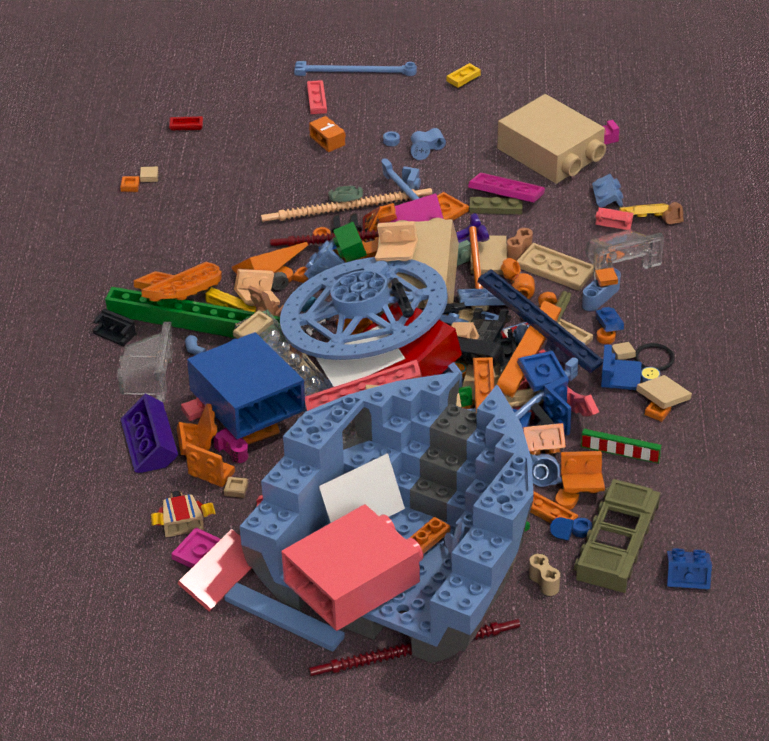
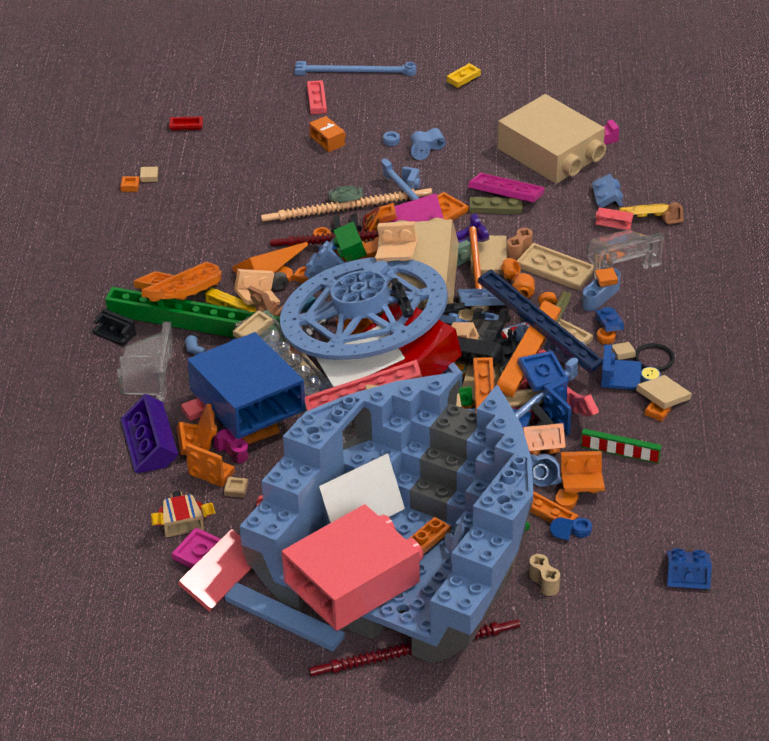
(610, 565): olive window -> none

